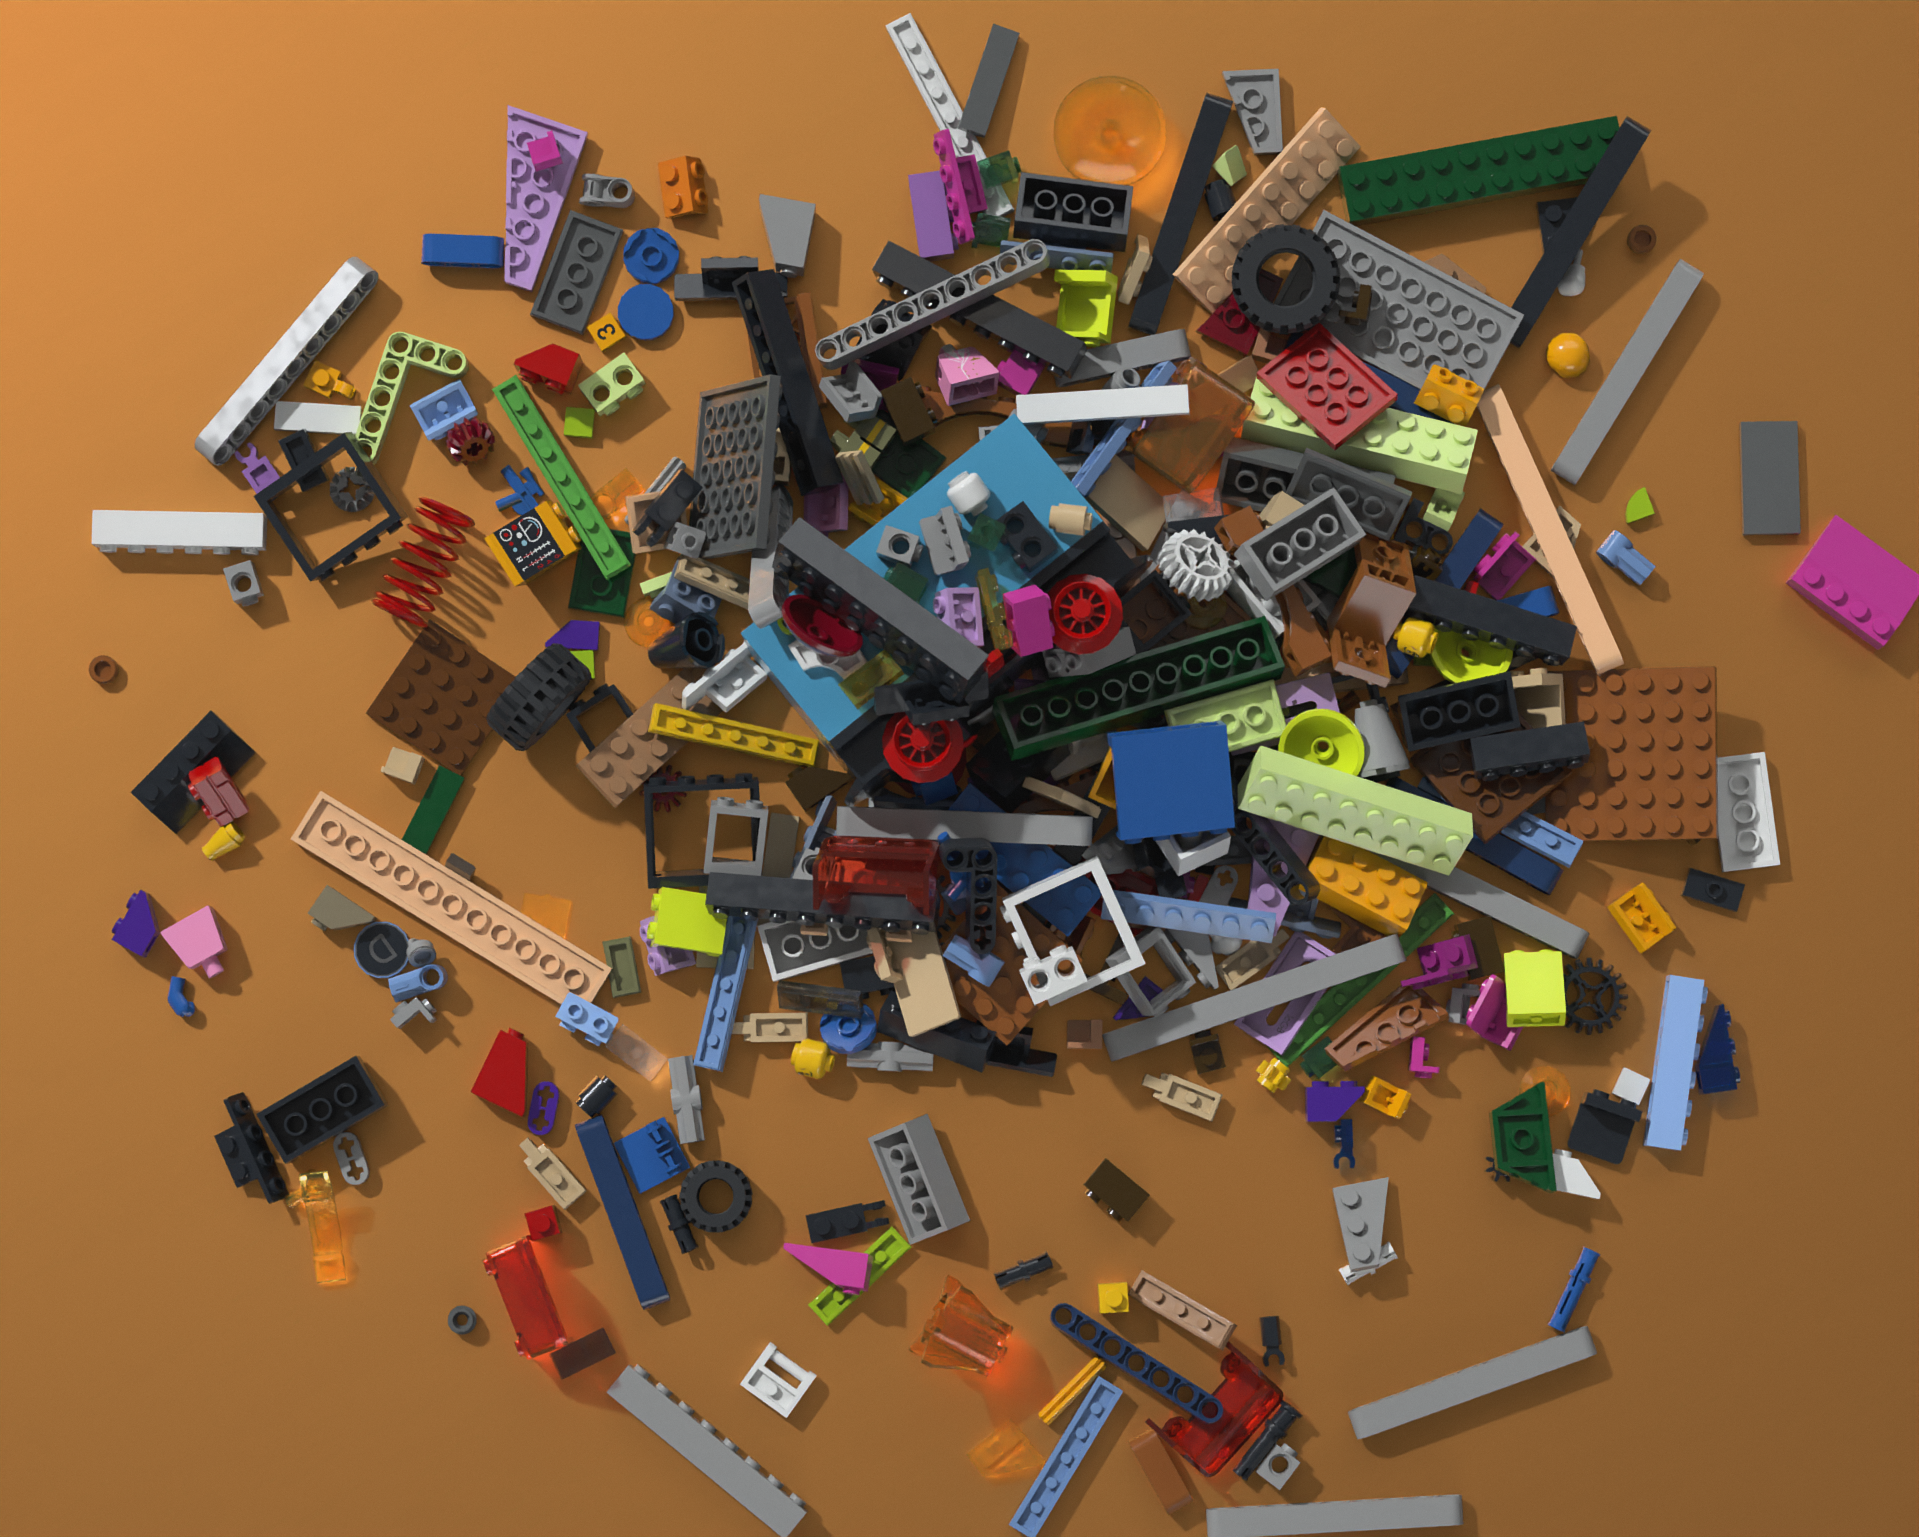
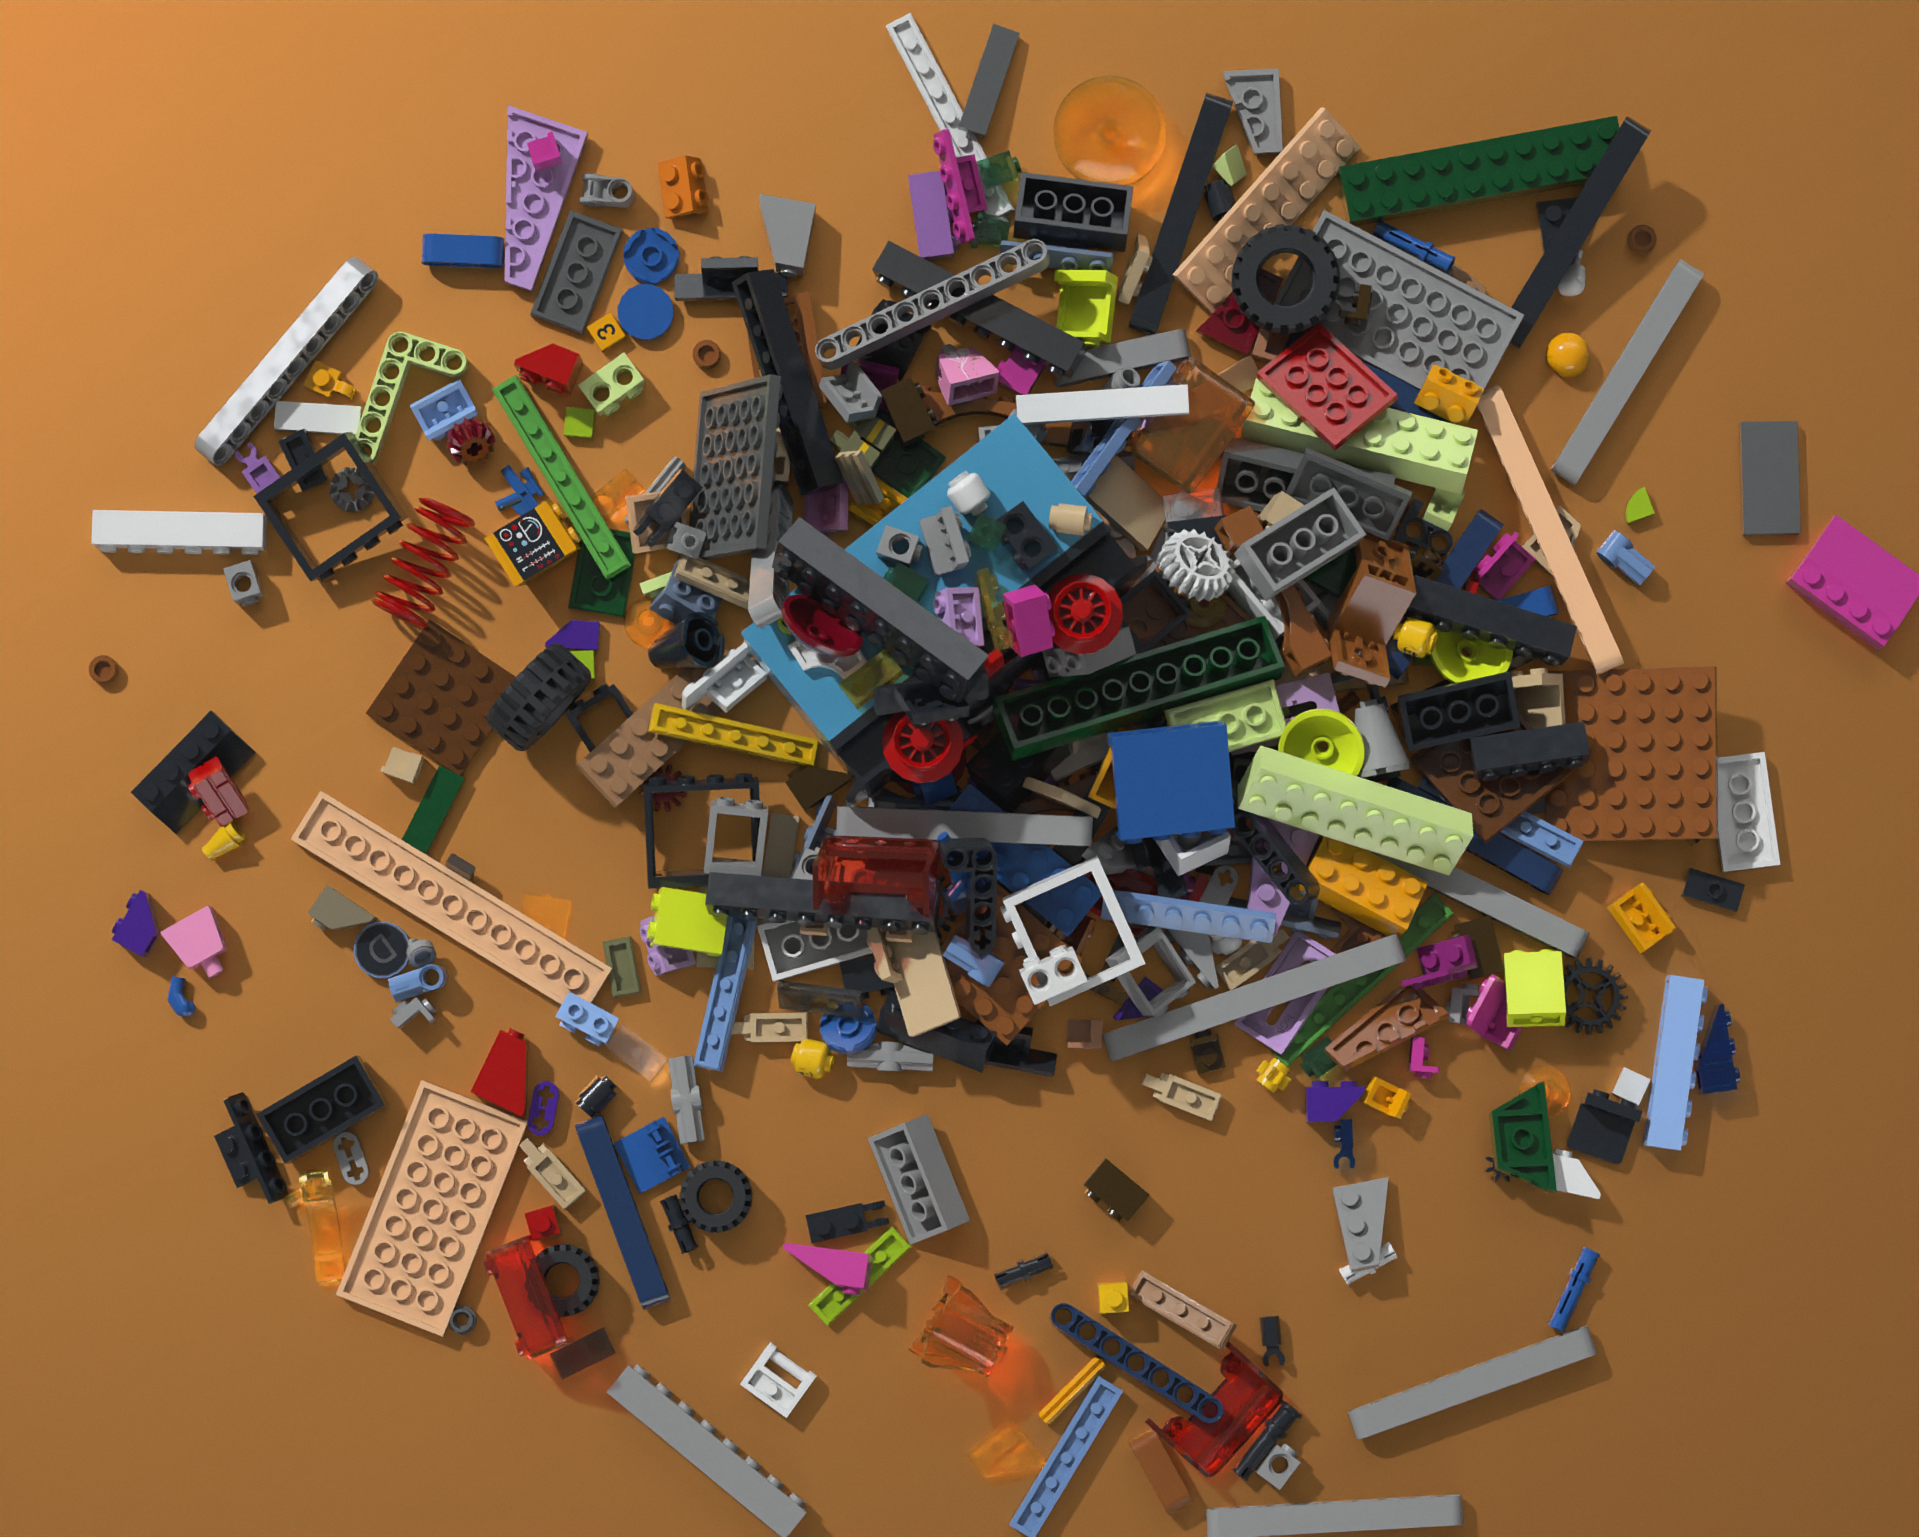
(432, 1208): none -> light nougat plate
(587, 1271): none -> black tyre
(706, 354): none -> dark orange tile
(1424, 251): none -> blue pin

